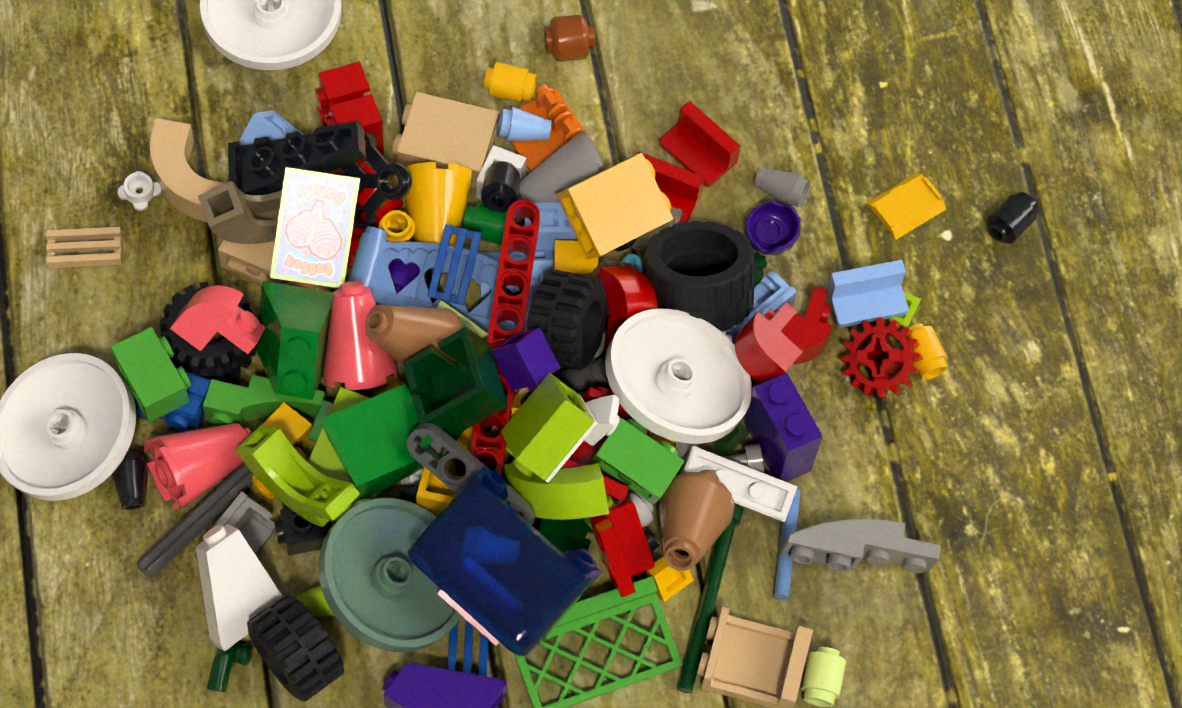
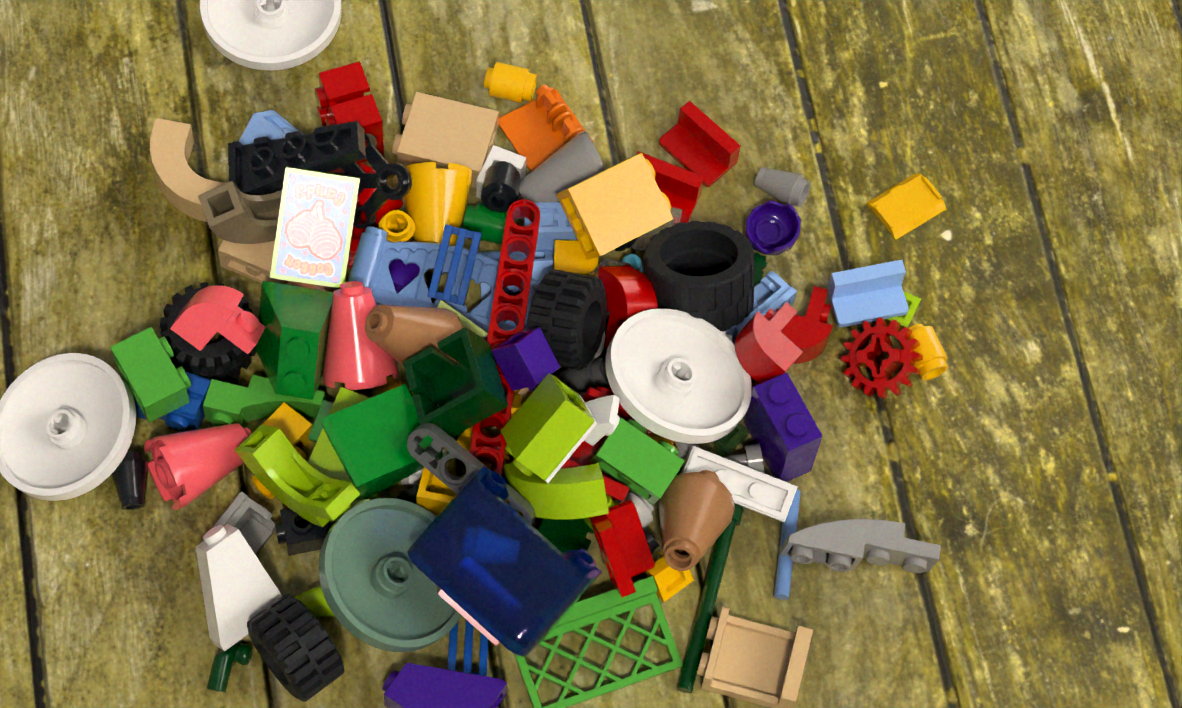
(84, 241): tan tile -> none
(137, 181): white plate -> none
(195, 522): dark grey axle -> none
(522, 126): light blue cone -> none
(569, 38): dark orange head -> none
(823, 677): yellowish green brick -> none
(1012, 217): black brick -> none

